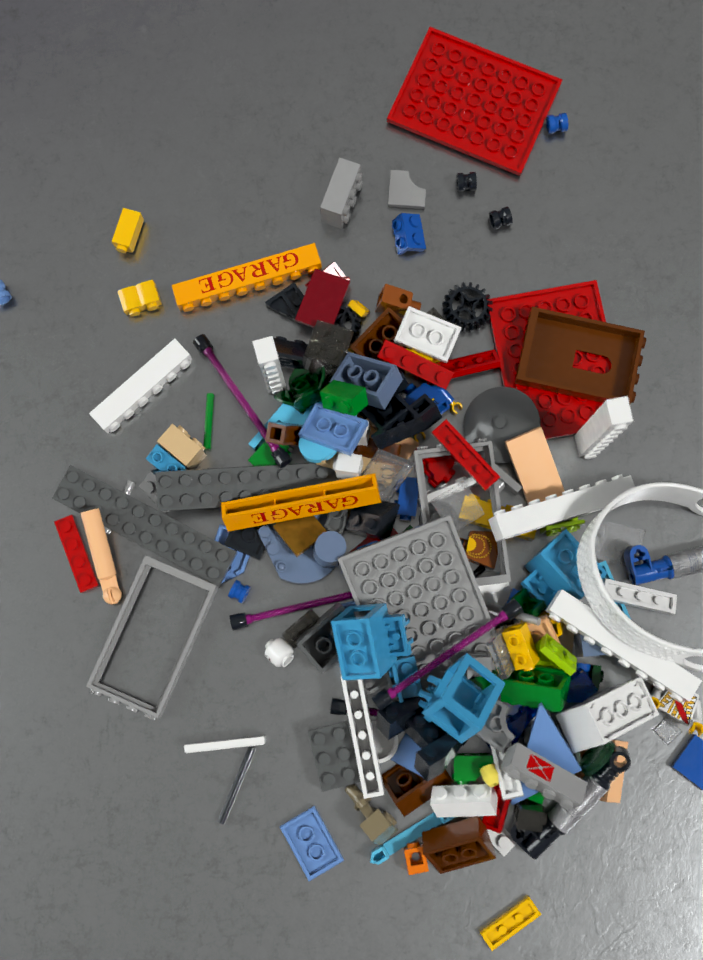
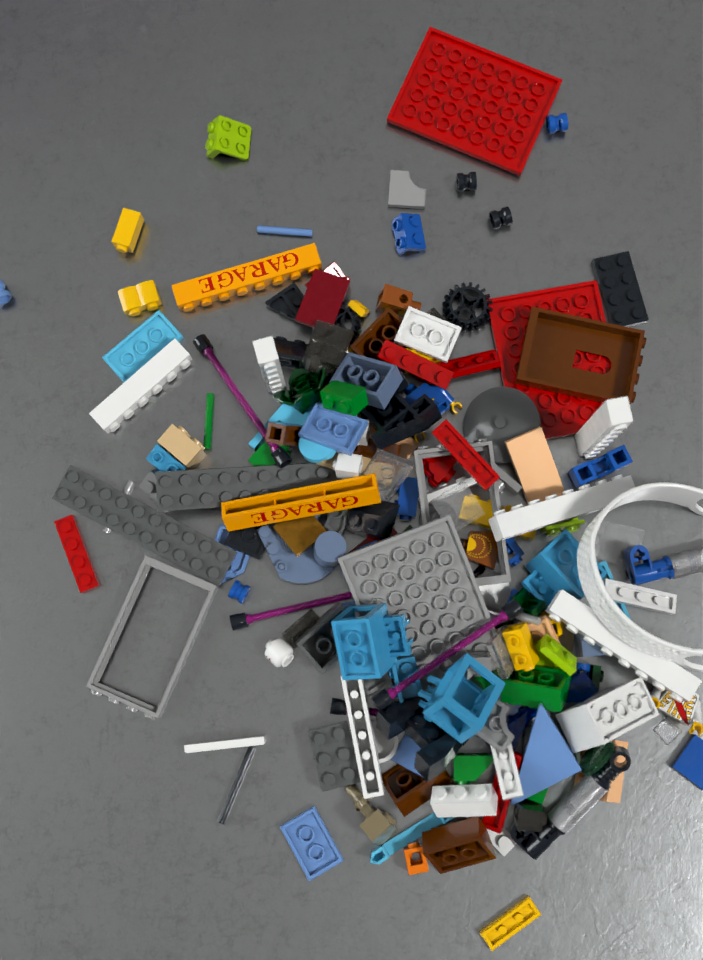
(101, 555): light nougat piece -> none
(141, 345): none -> medium azure tile
(228, 138): none -> lime bracket
(284, 231): none -> medium blue bar
(341, 193): light grey brick -> none
(490, 775): light yellow hose -> none
(514, 549): none -> blue bracket
(544, 776): light grey brick -> none
(600, 467): none -> blue arch
(620, 290): none -> black plate

